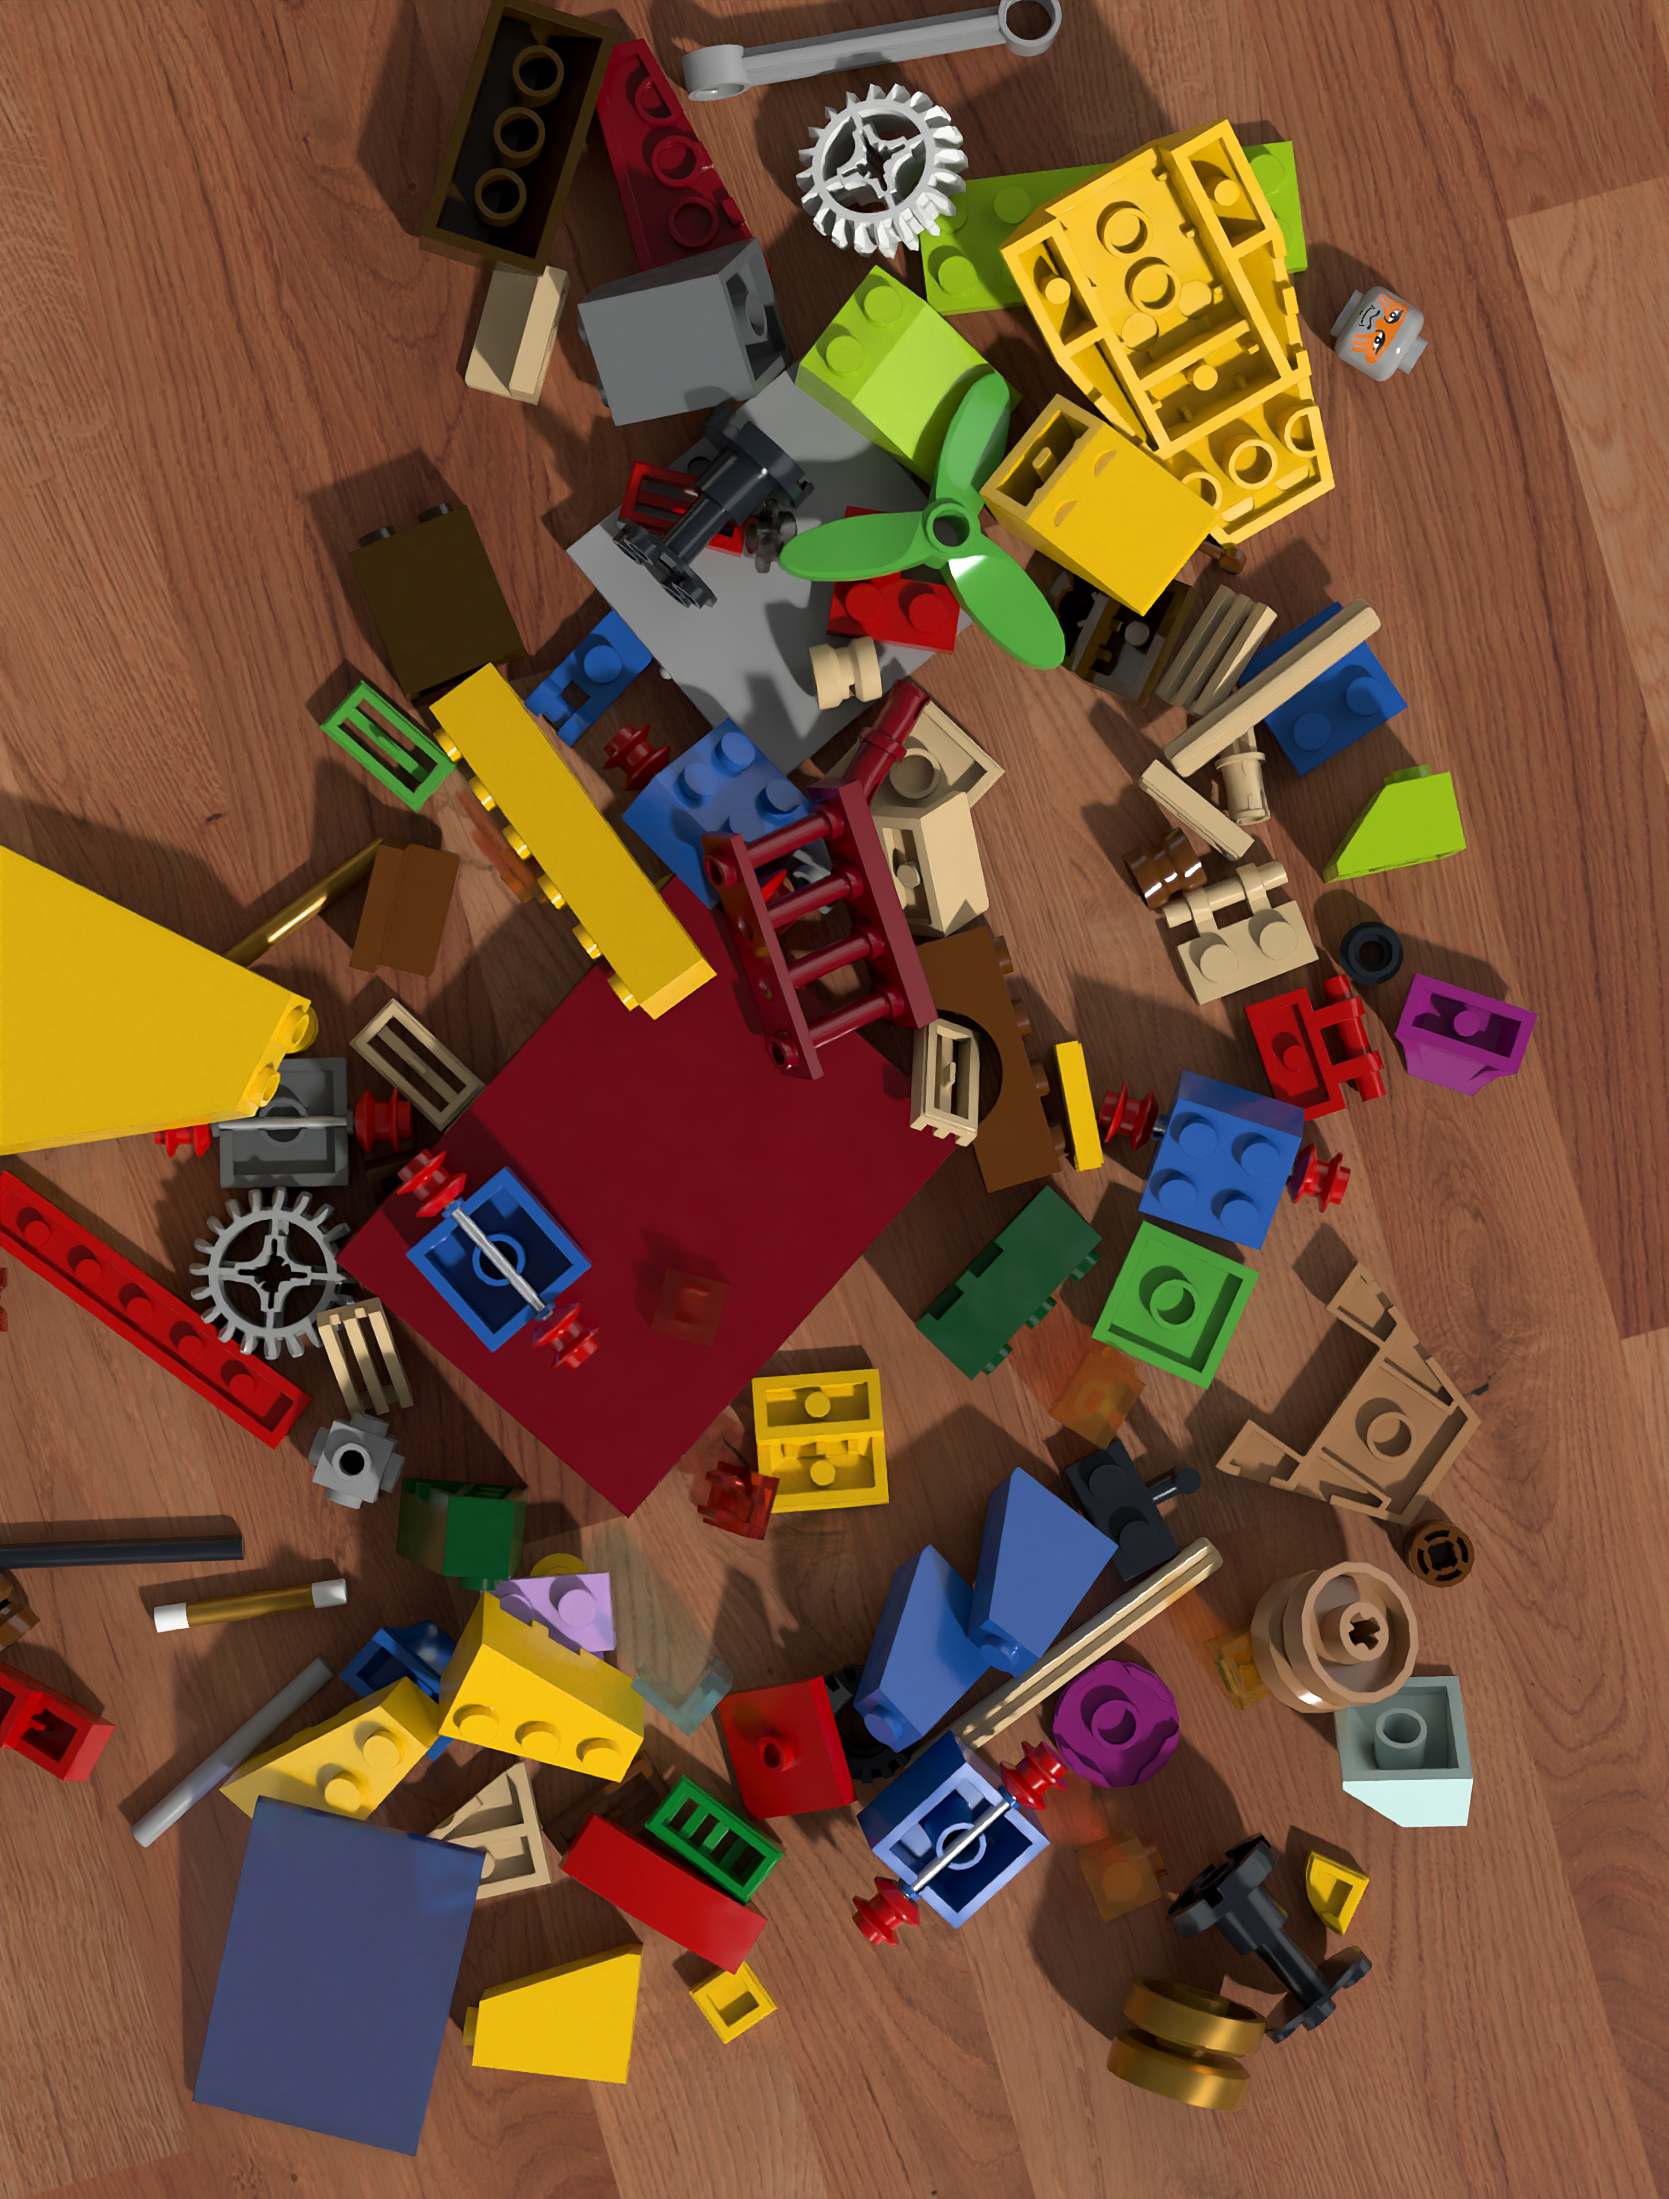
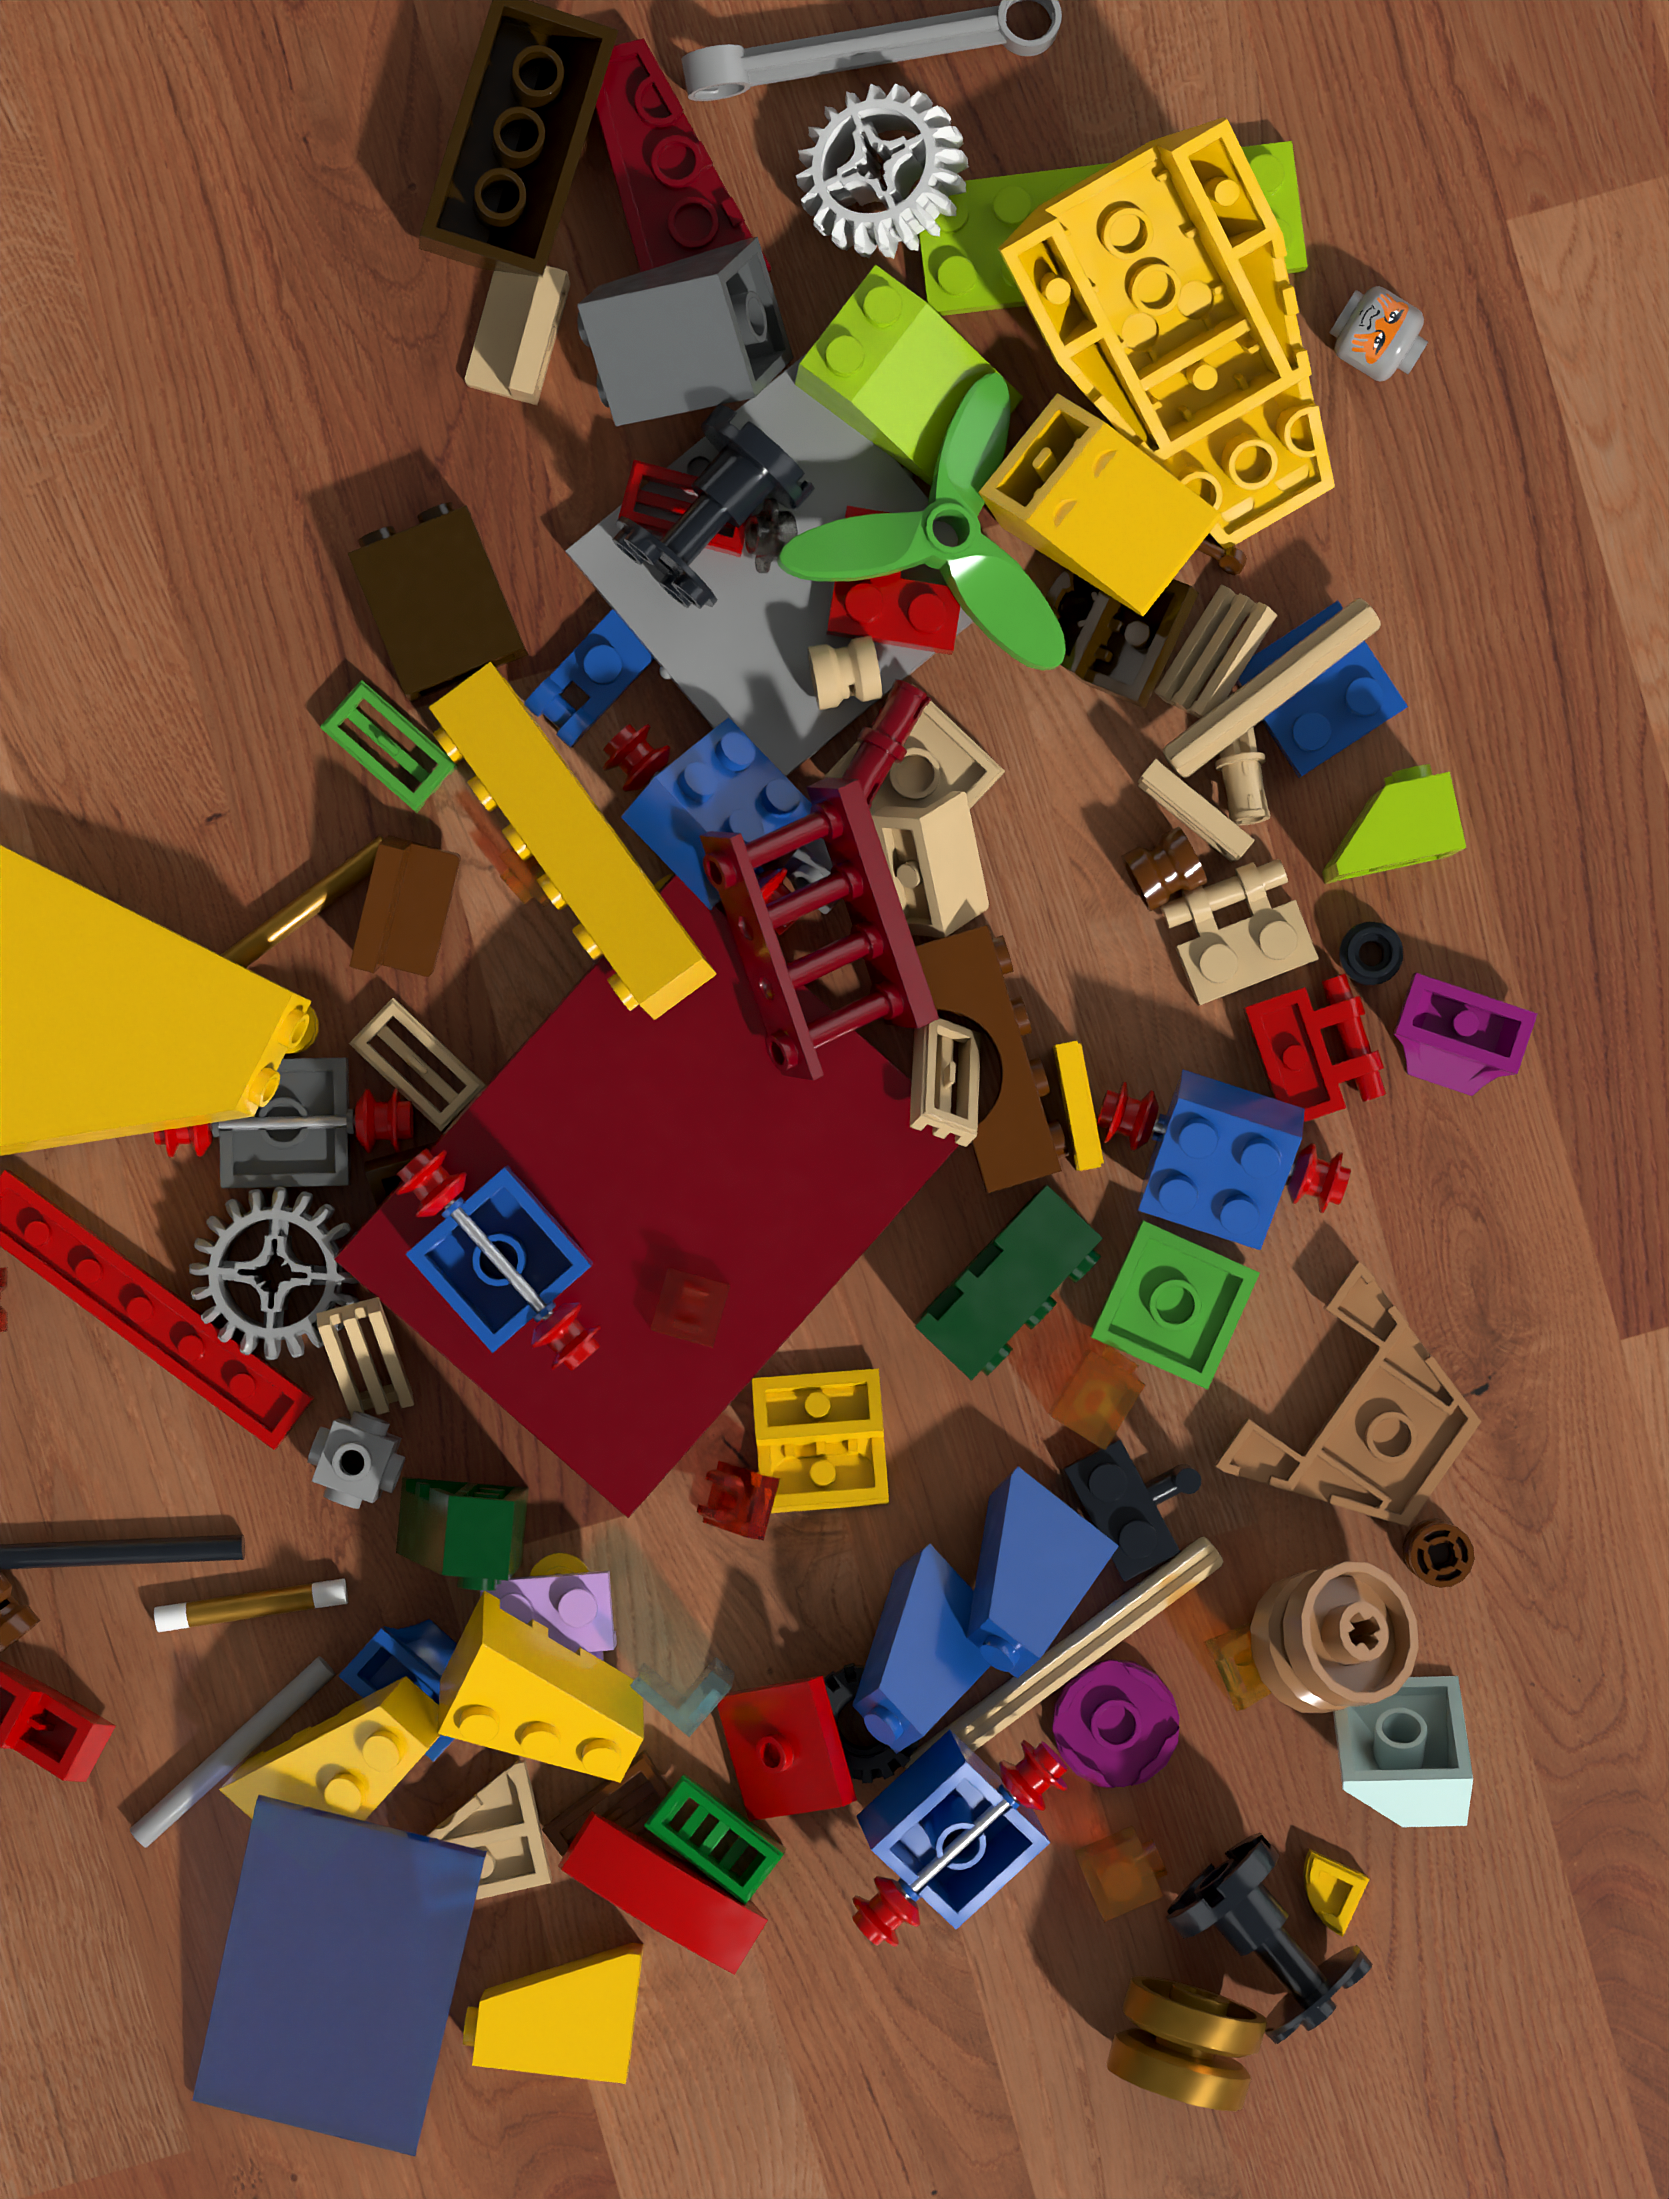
(733, 2001): yellow tile -> none

